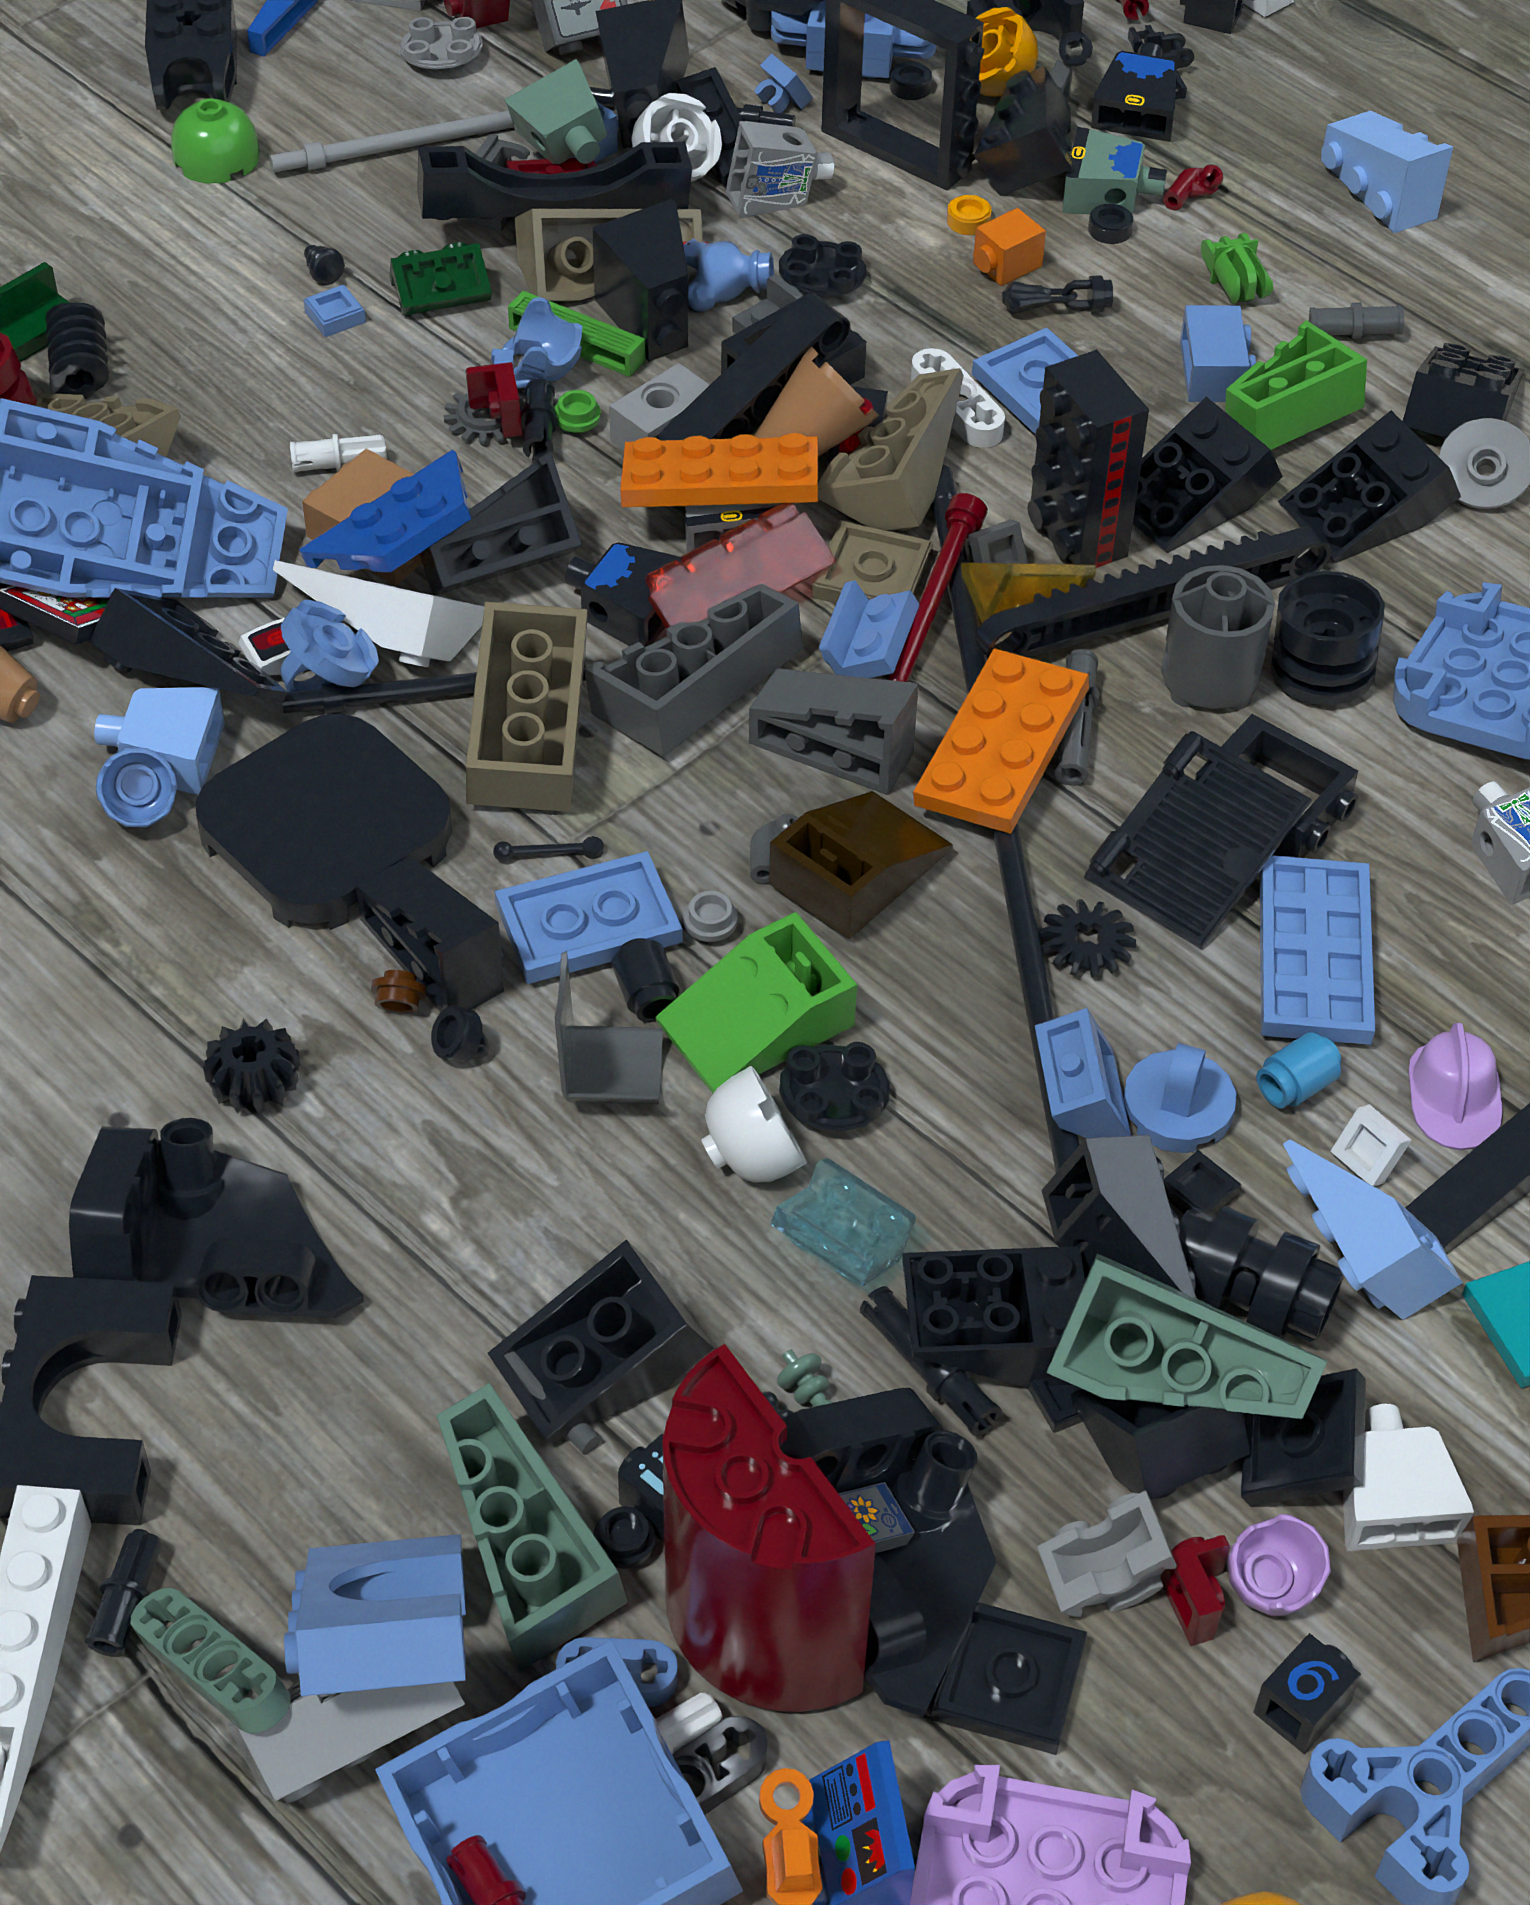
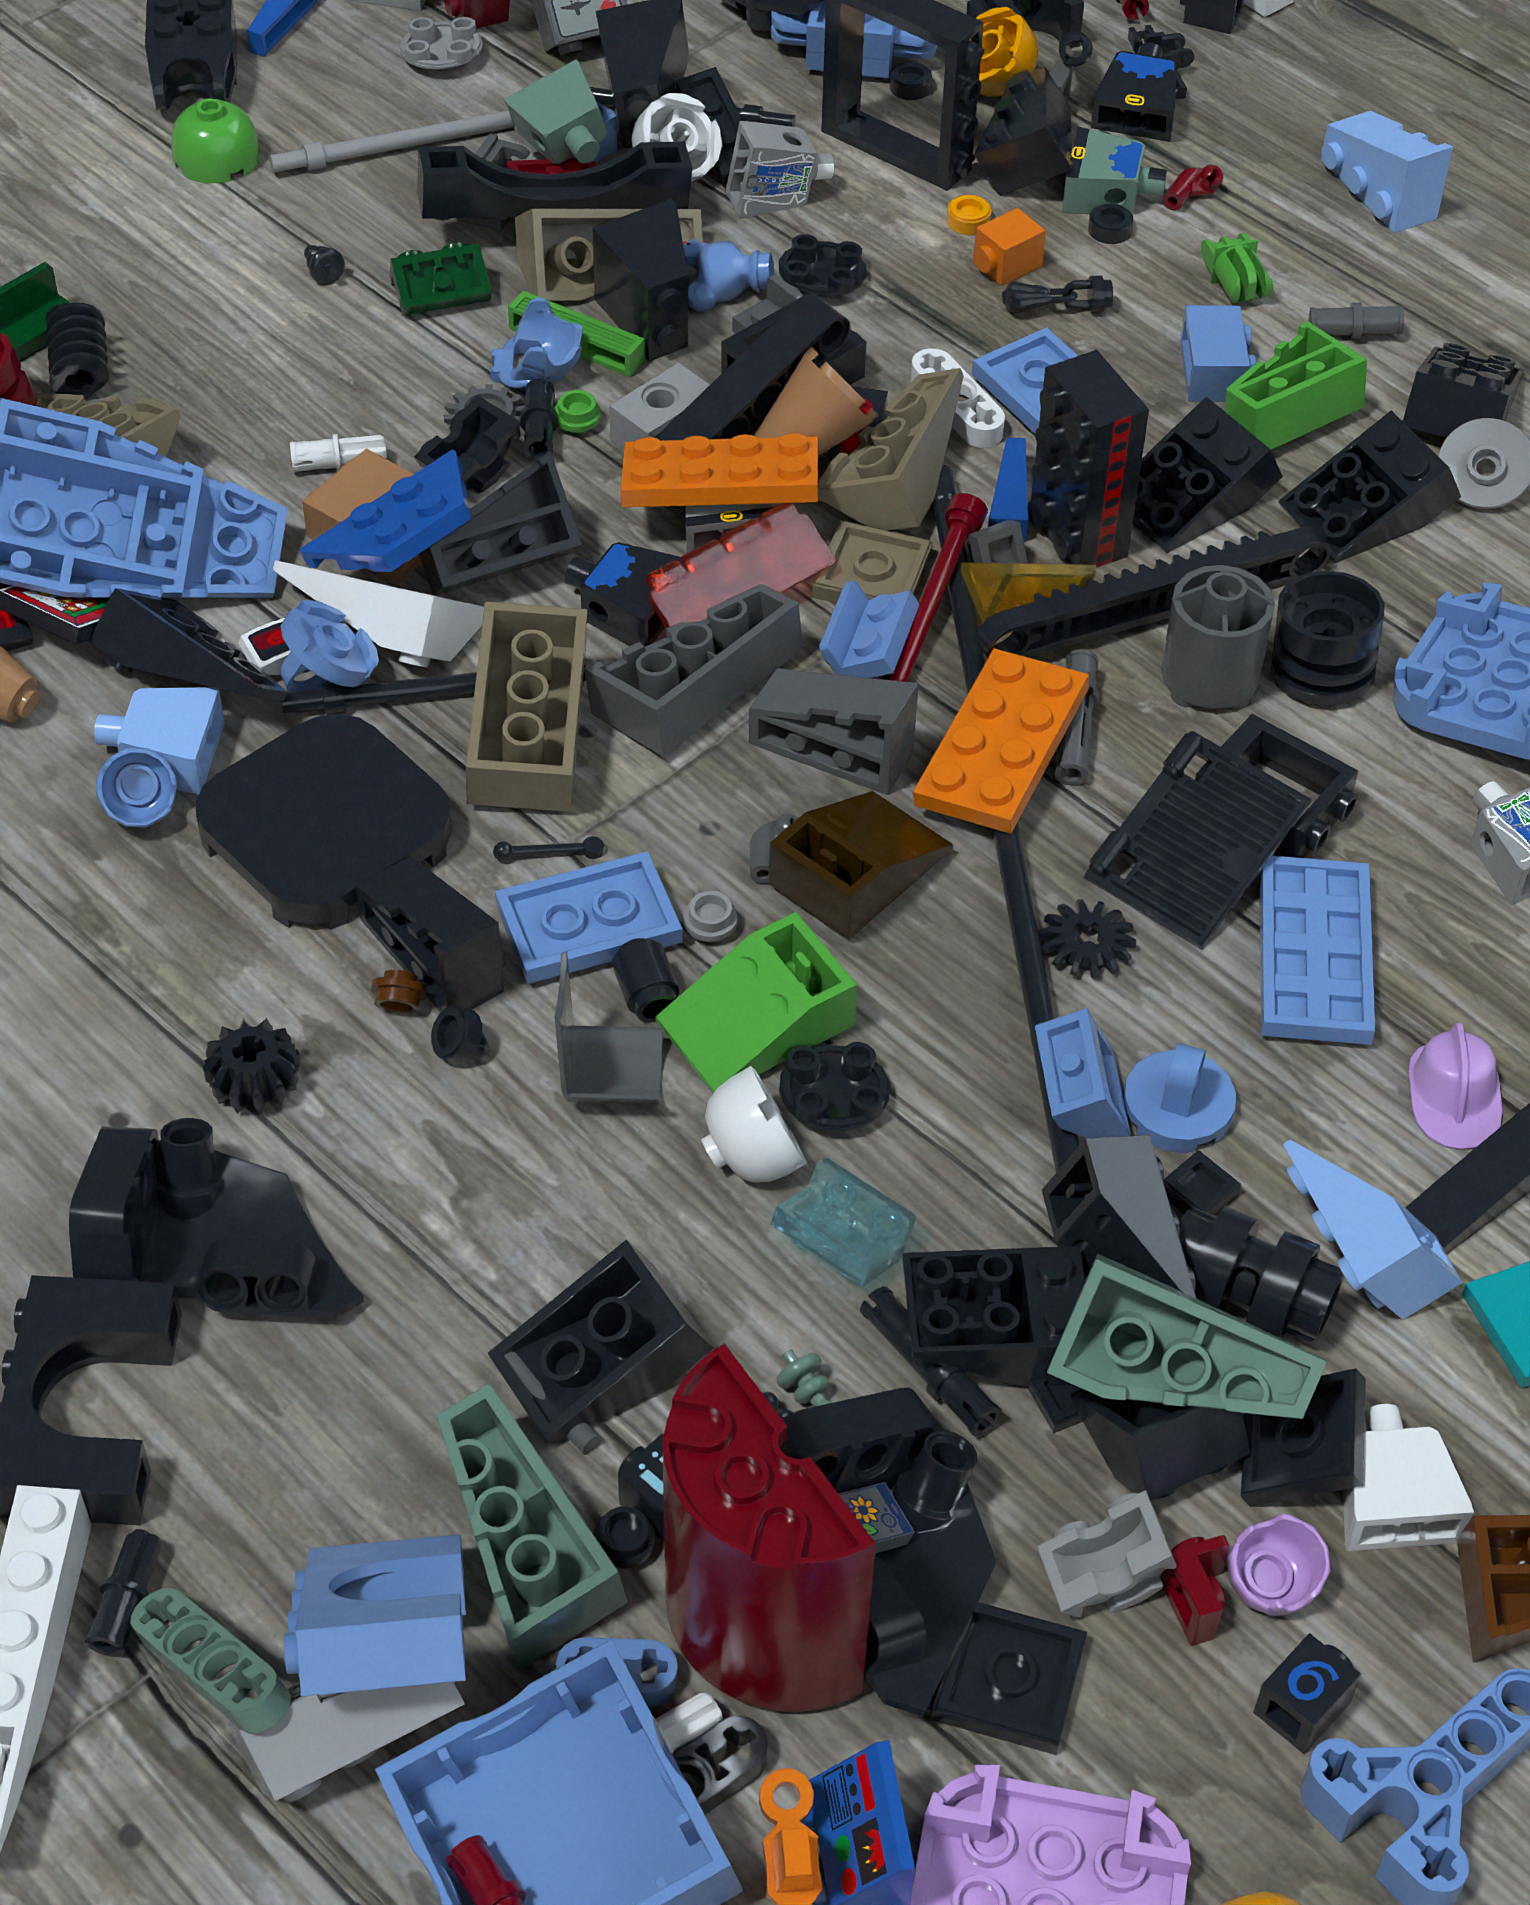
(334, 310): medium blue tile -> none
(481, 440): none -> black cylinder
(496, 389): dark red bracket -> none
(782, 84): medium blue tile -> none
(1011, 487): none -> blue piece
(1299, 1070): dark azure brick -> none
(1370, 1145): white tile -> none

